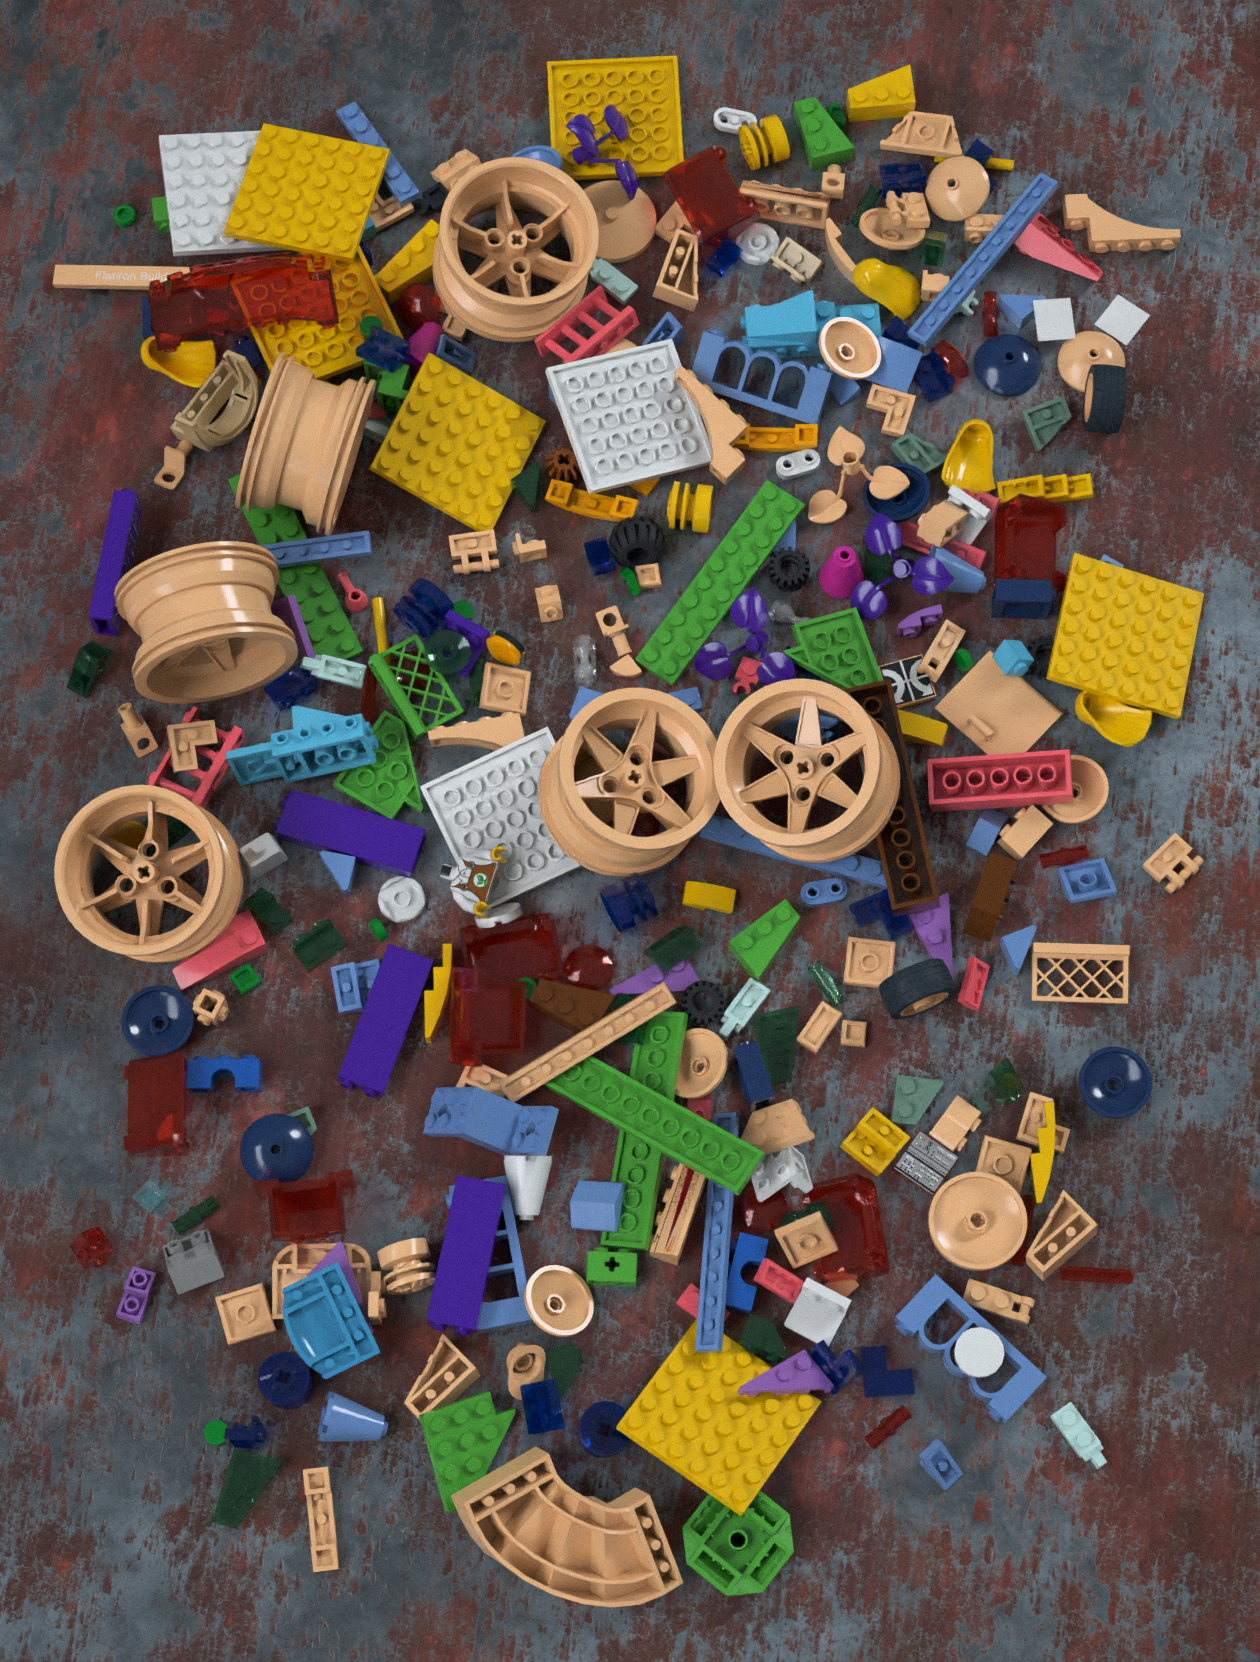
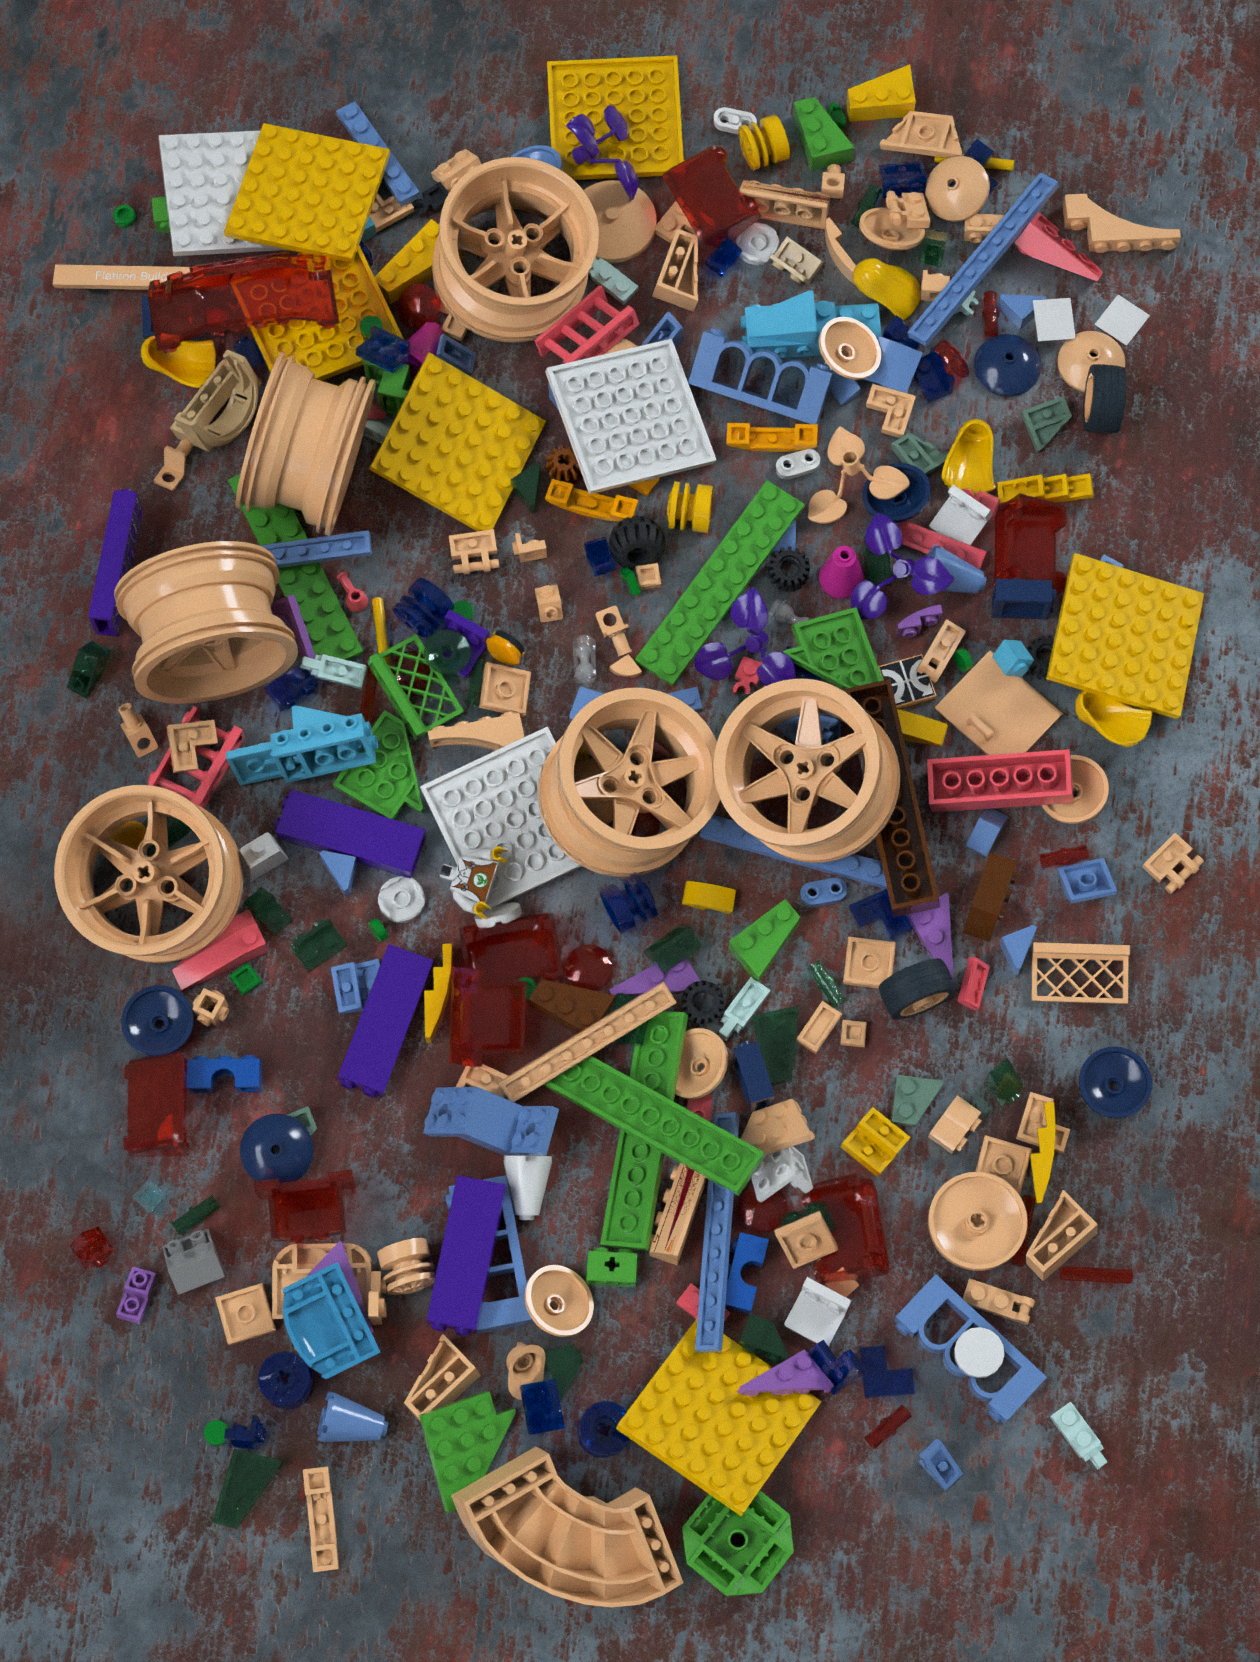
(596, 1206): medium blue slope -> none
(721, 424): light nougat arch -> none
(779, 1281): coral plate -> none
(925, 1163): light grey tile -> none
(941, 523): light nougat brick -> none
(1024, 831): light nougat brick -> none

